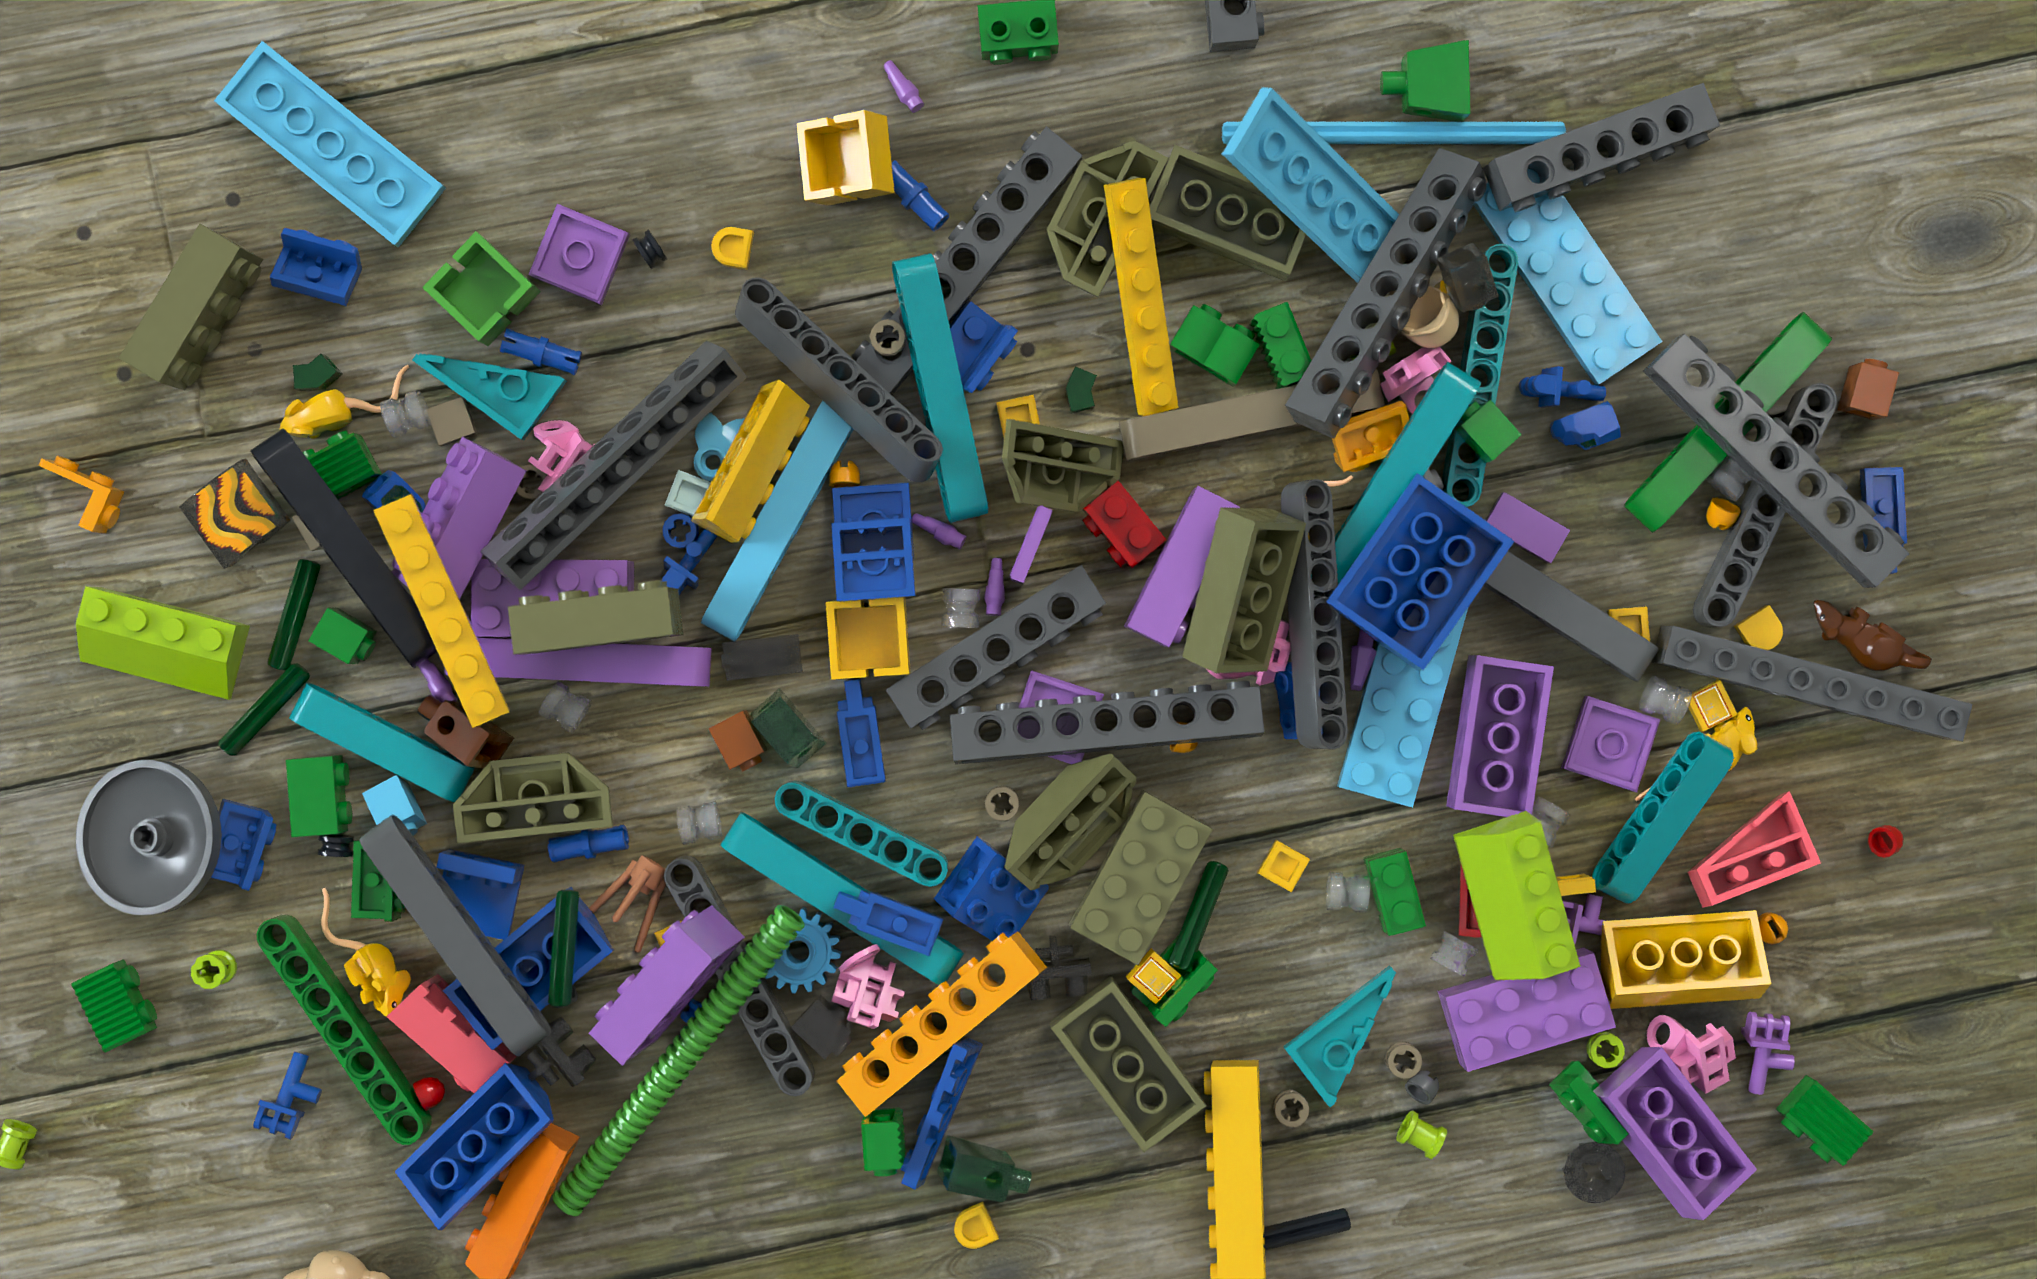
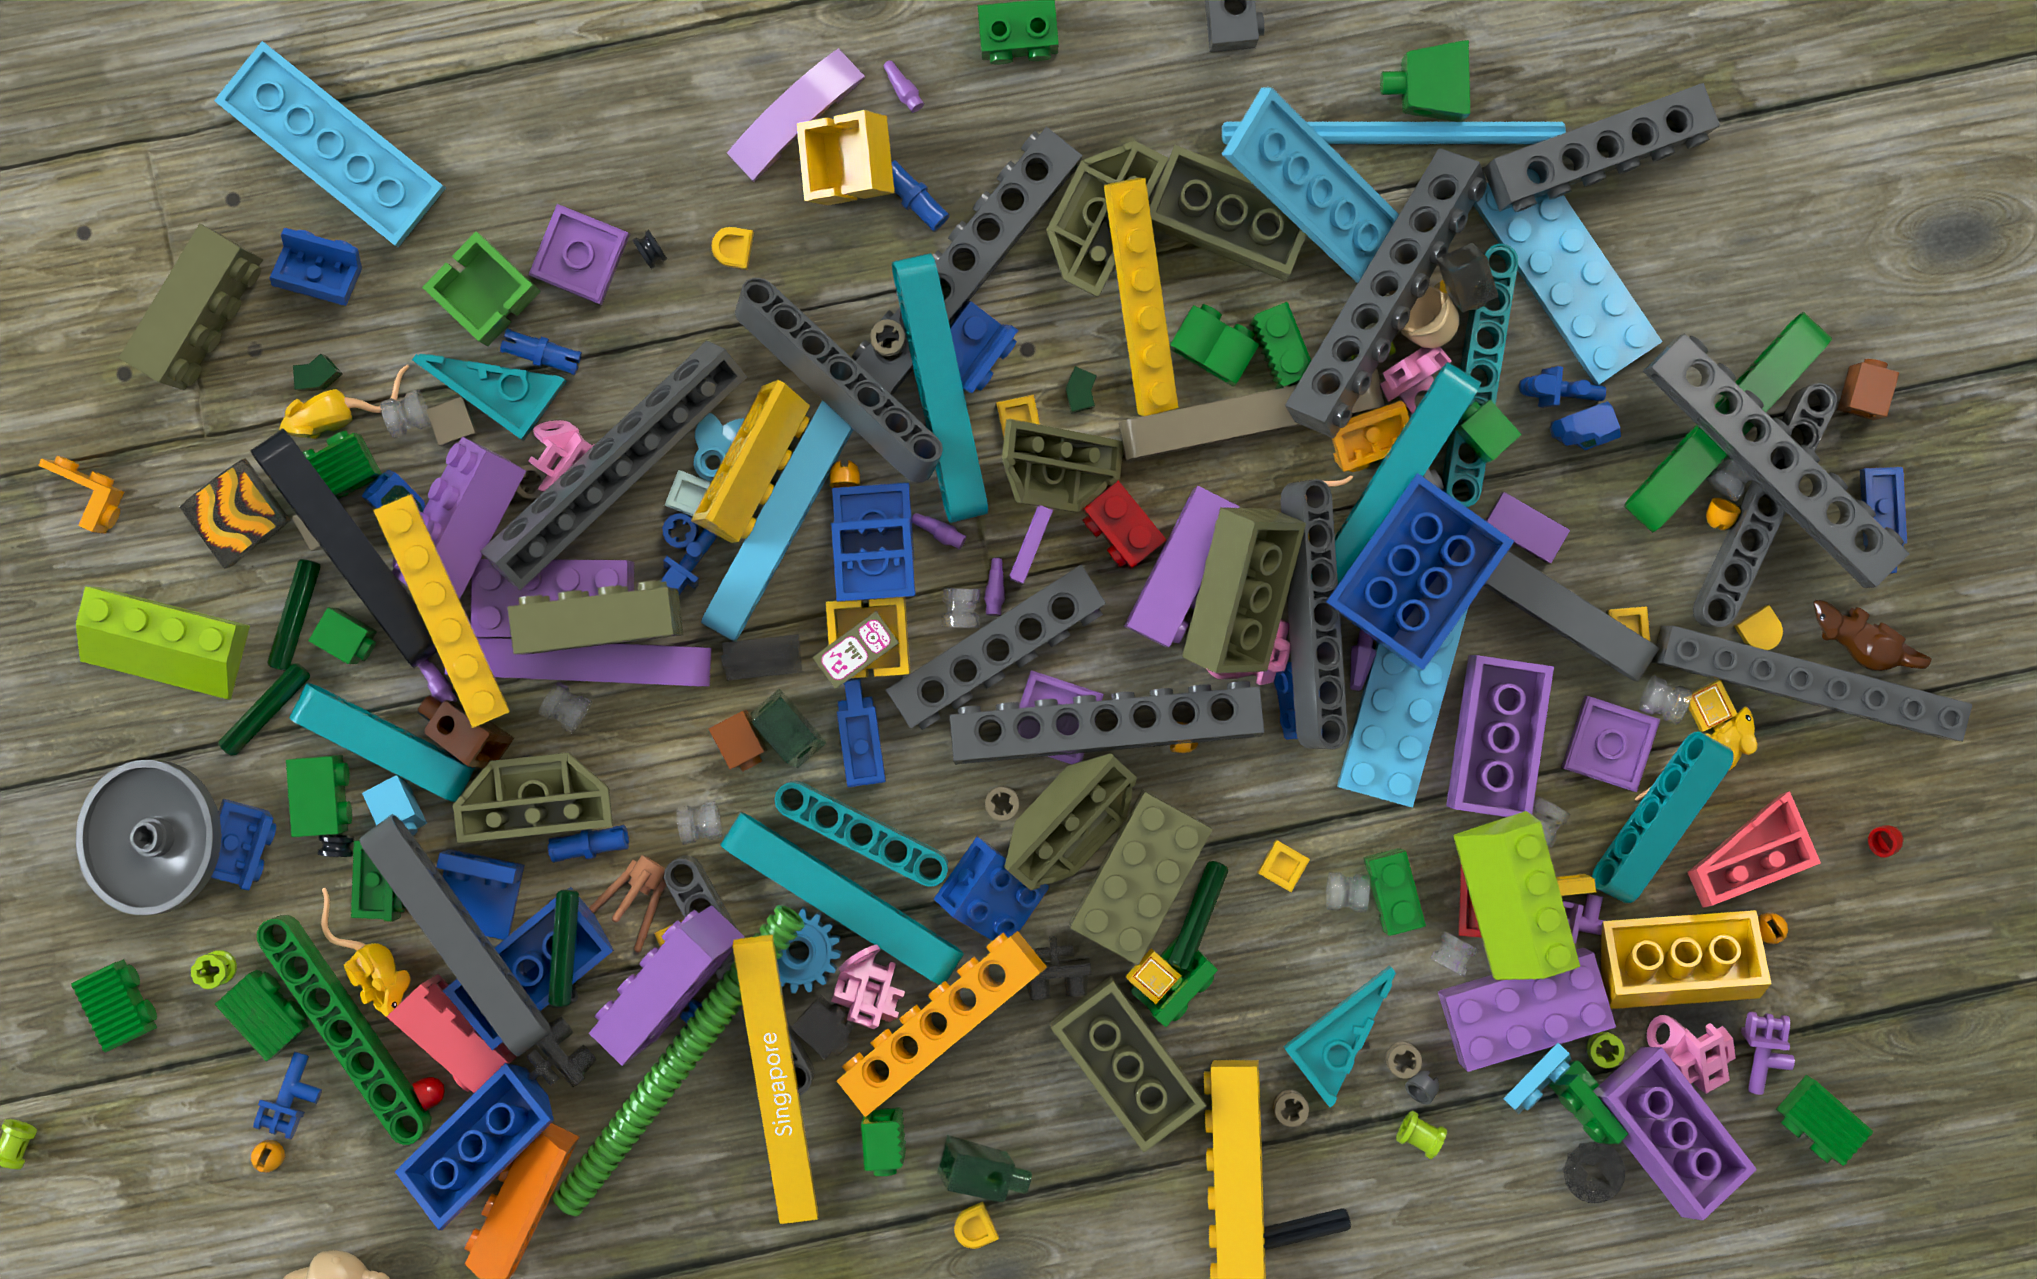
(263, 1014): none -> green brick
(274, 1159): none -> light orange hinge
(775, 1078): none -> yellow tile
(802, 102): none -> lavender slope
(855, 650): none -> tile
(891, 920): blue hinge -> none
(943, 1105): blue wing -> none
(1548, 1069): none -> medium azure plate

